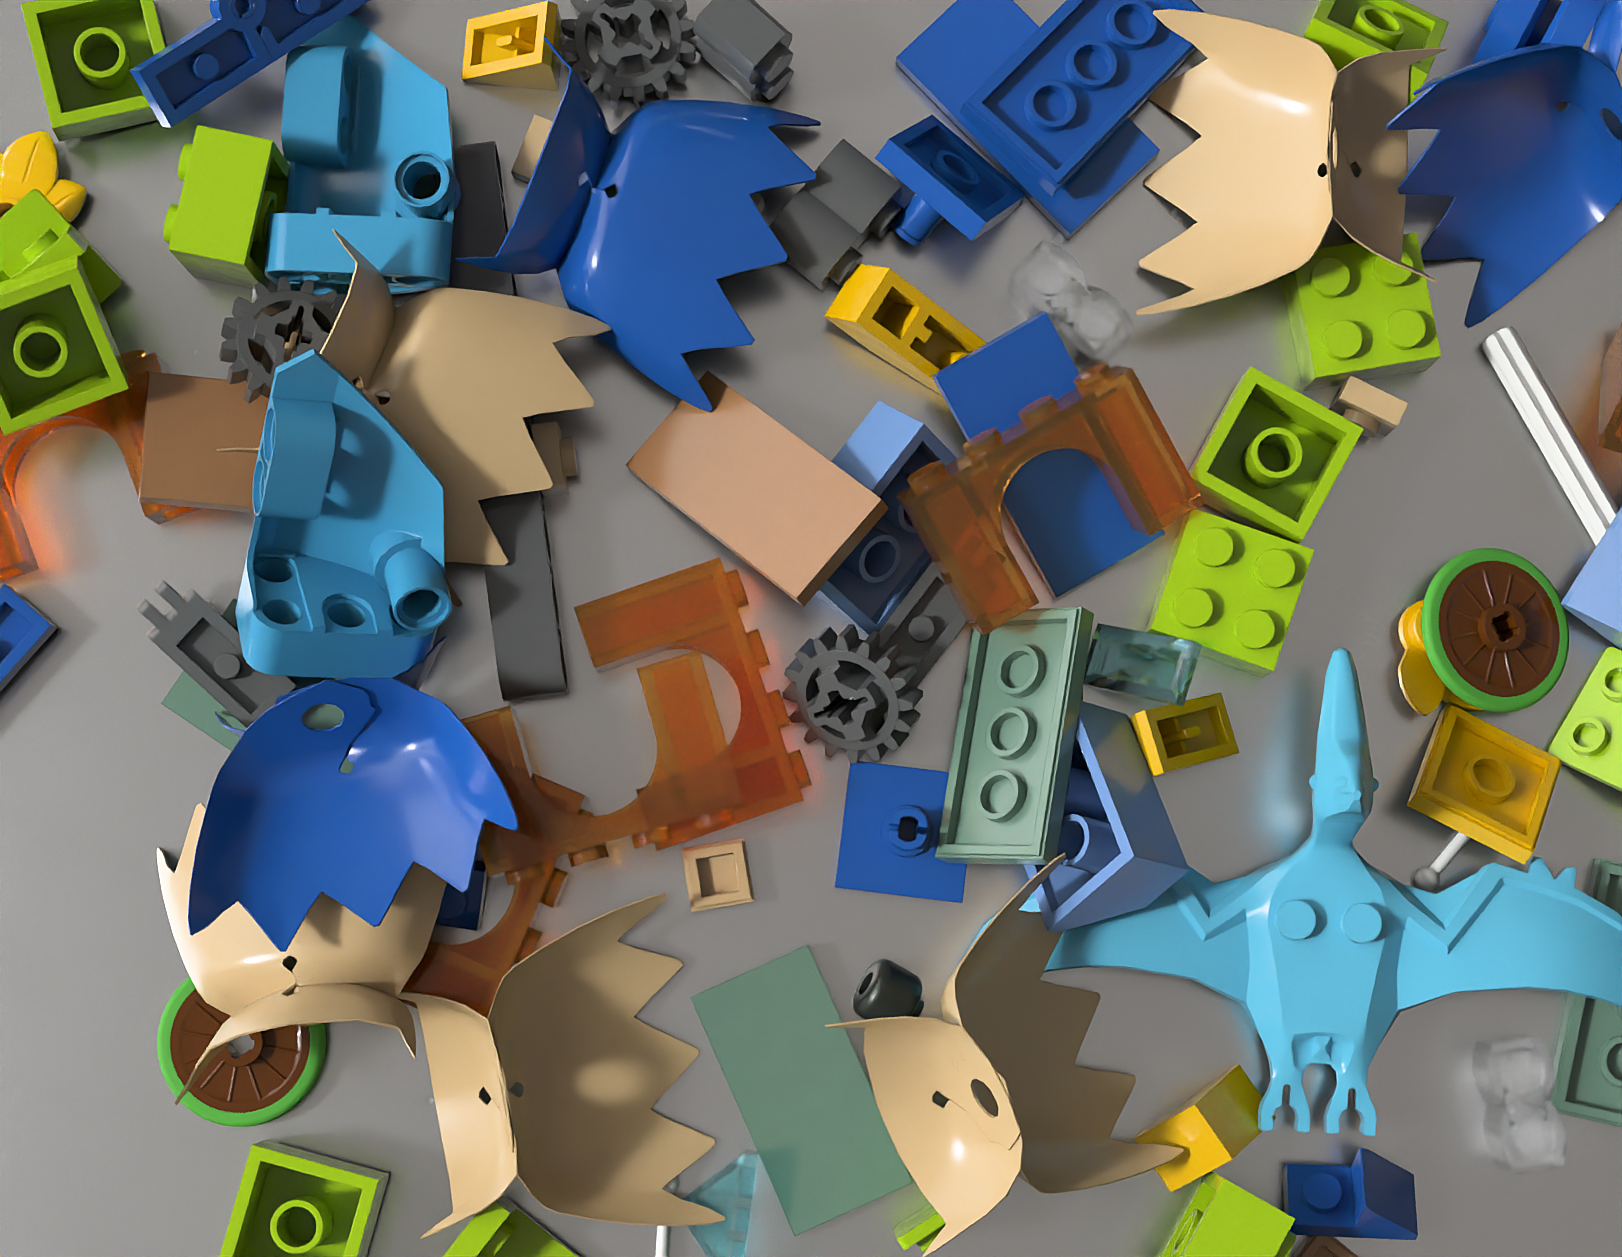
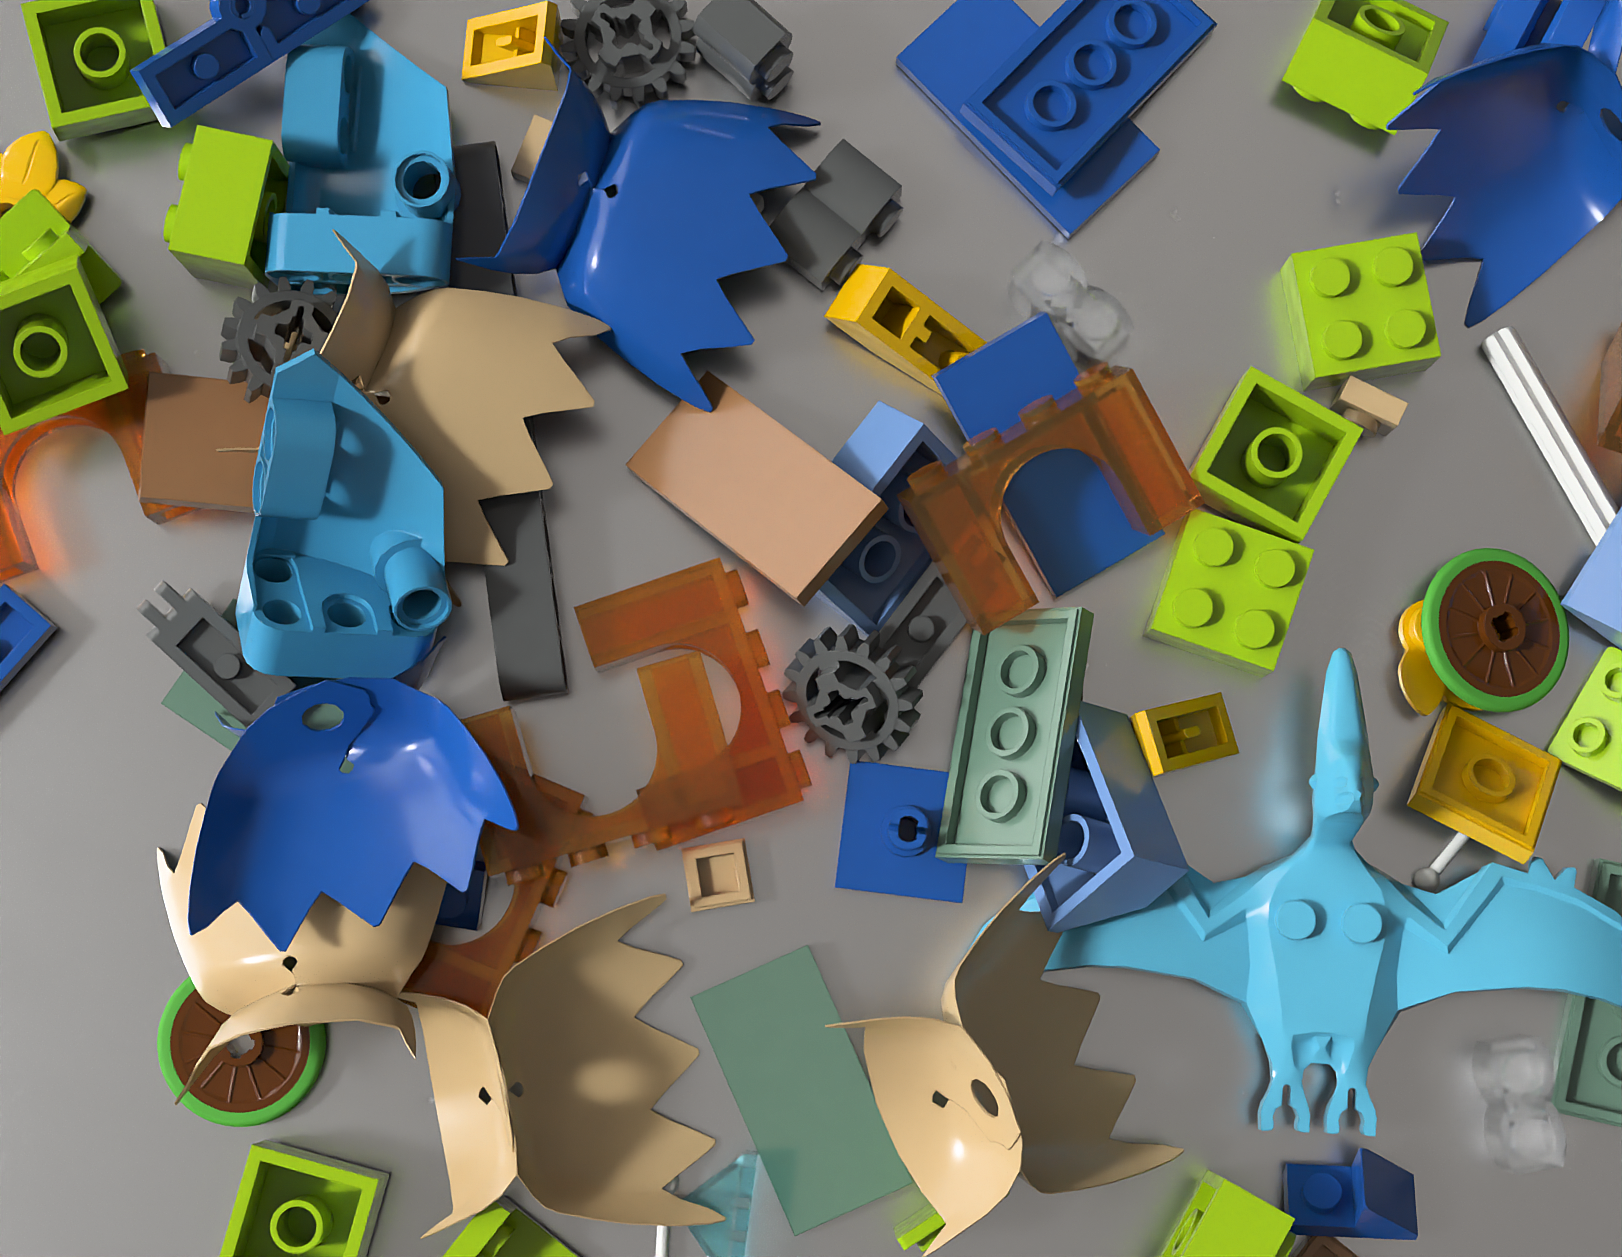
(557, 455): tan plate -> none
(888, 992): pearl dark grey piece -> none
(947, 183): blue tile -> none
(1141, 664): clear light blue slope -> none
(1208, 1126): yellow slope -> none
(1266, 124): tan piece -> none

